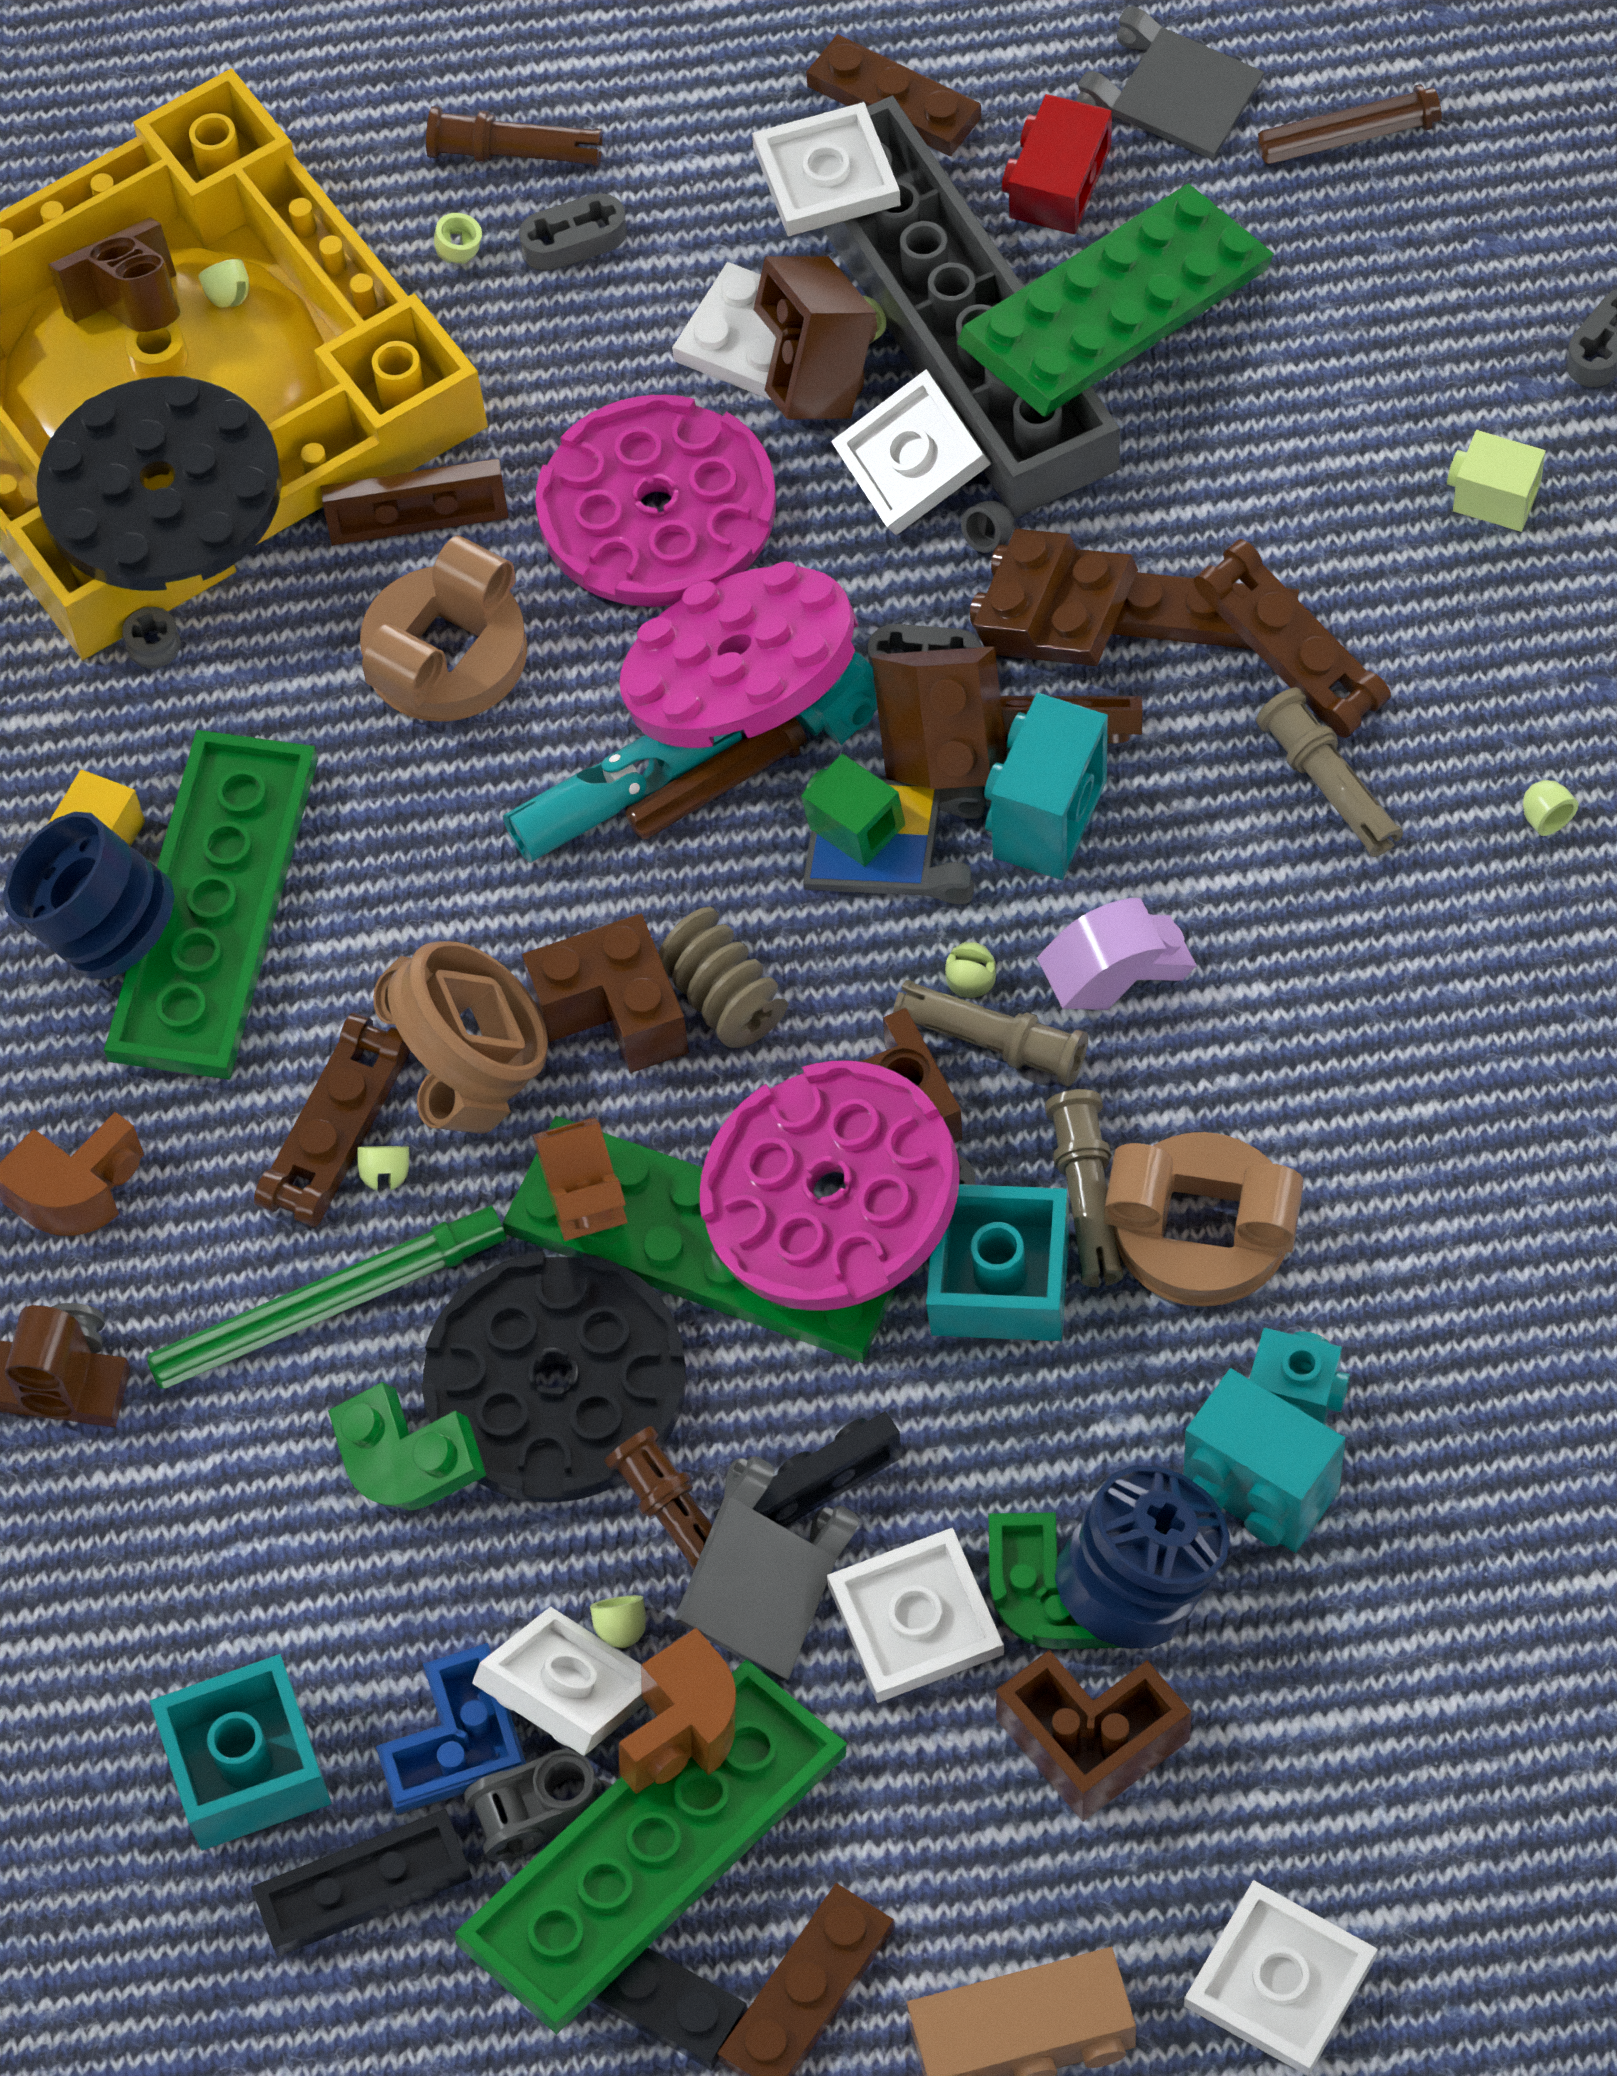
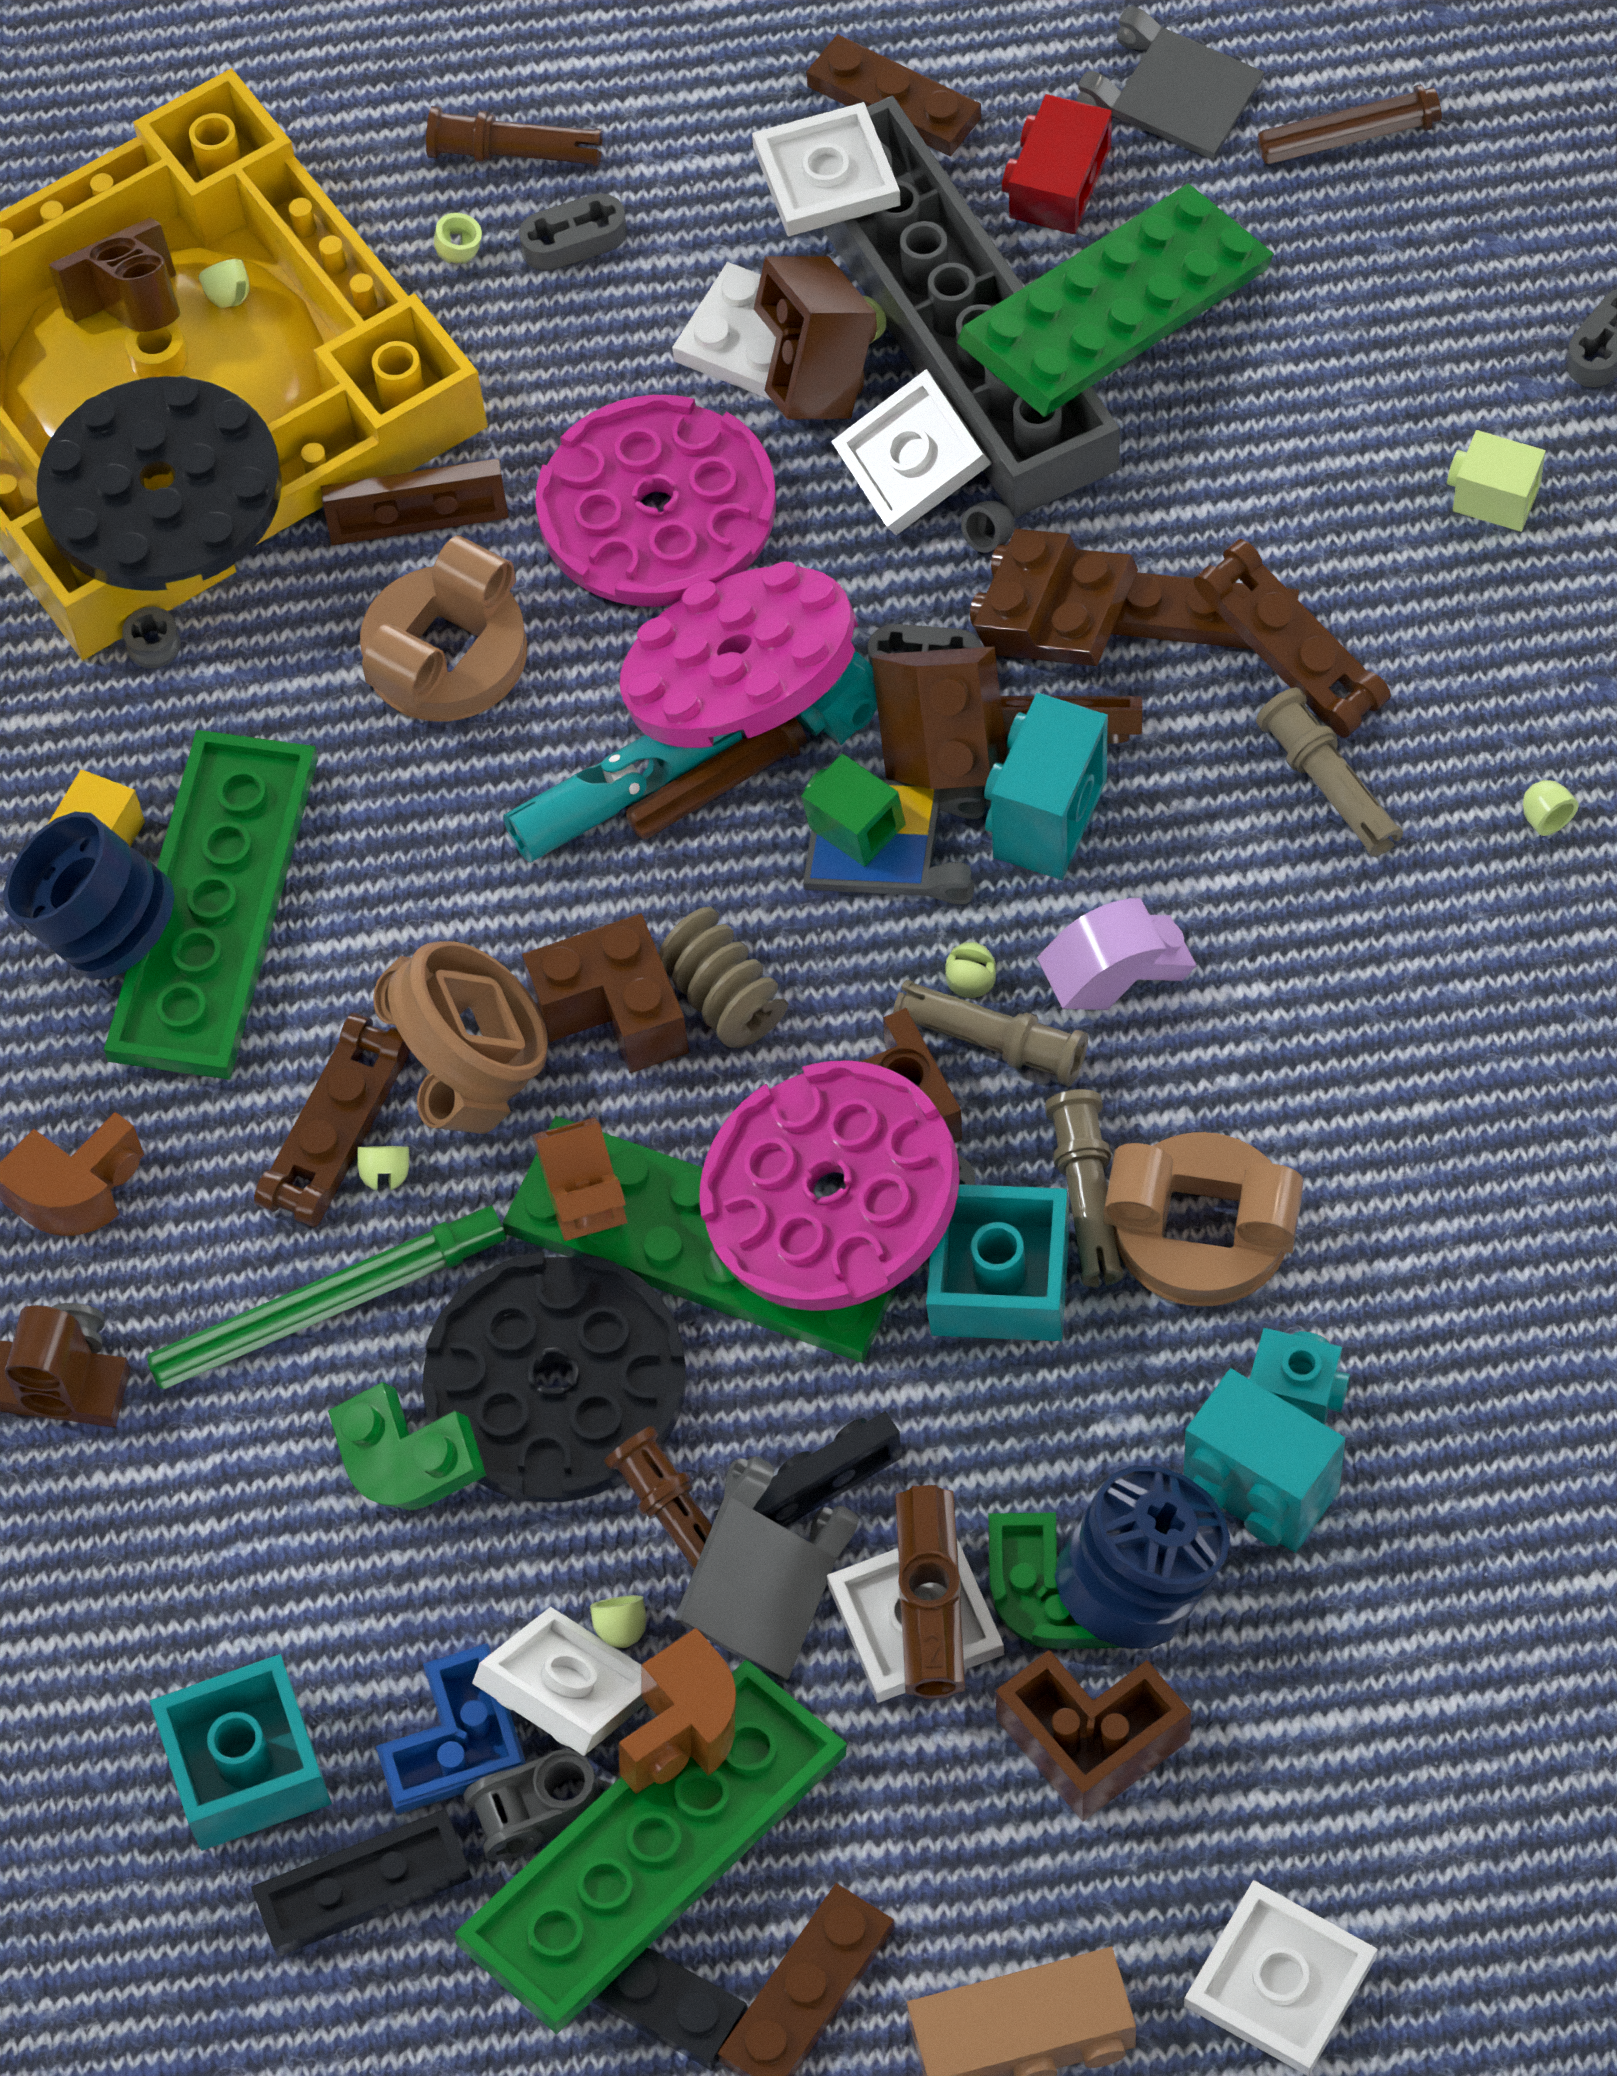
(933, 1627): none -> reddish brown piece

